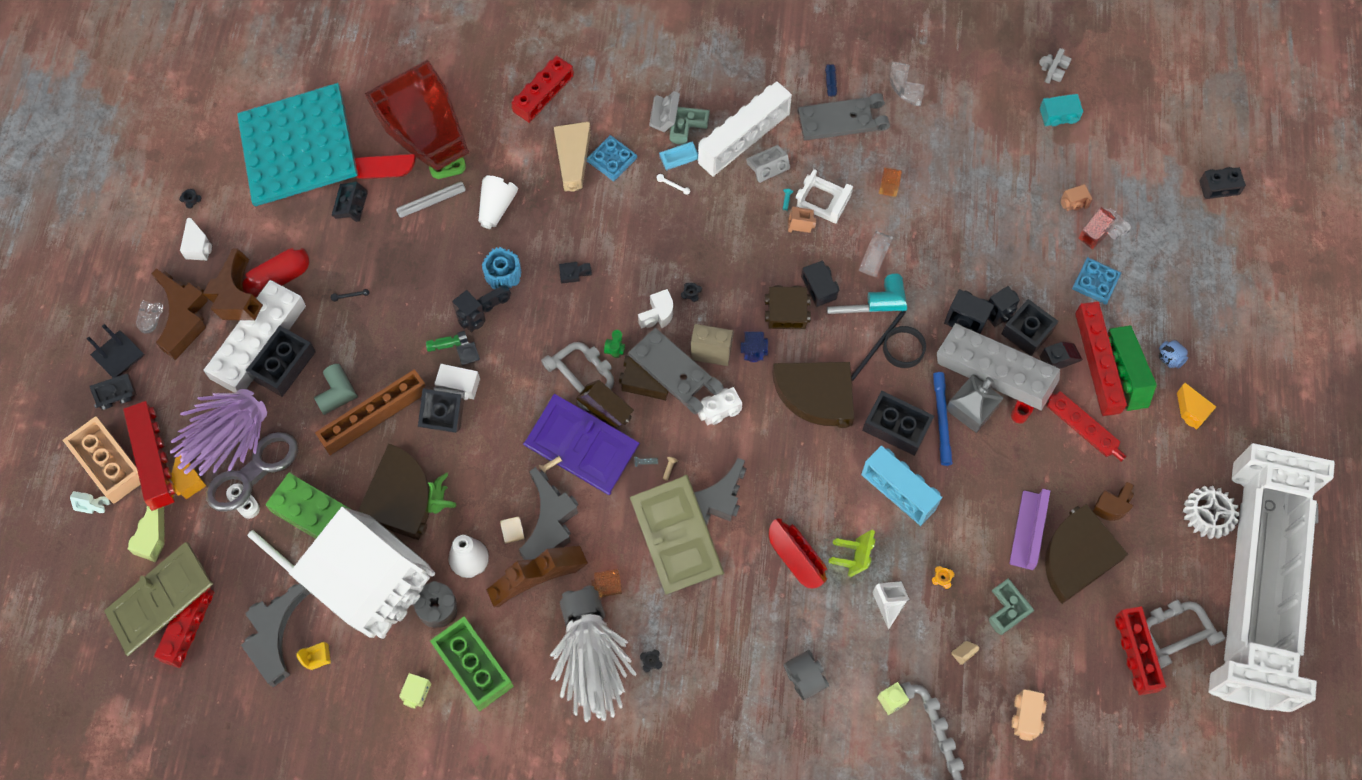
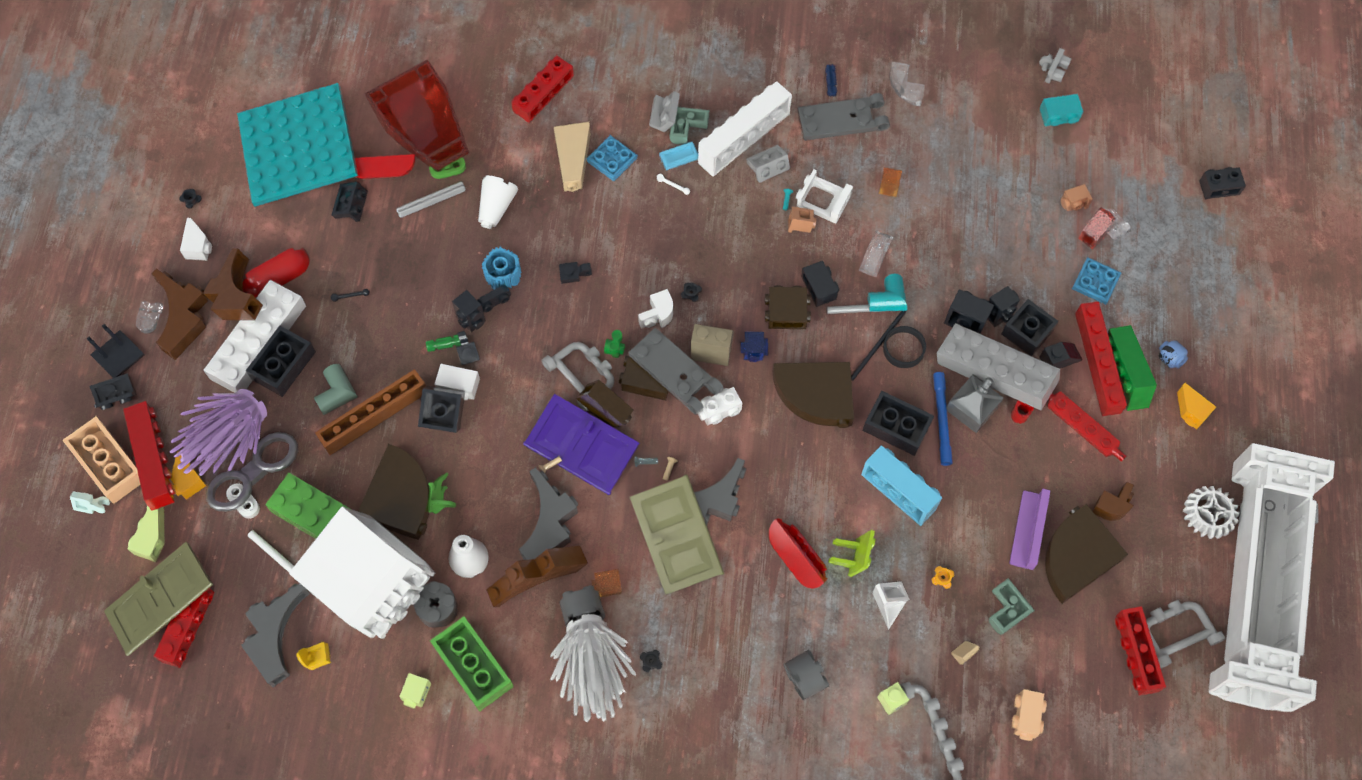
(512, 529): tan slope -> none

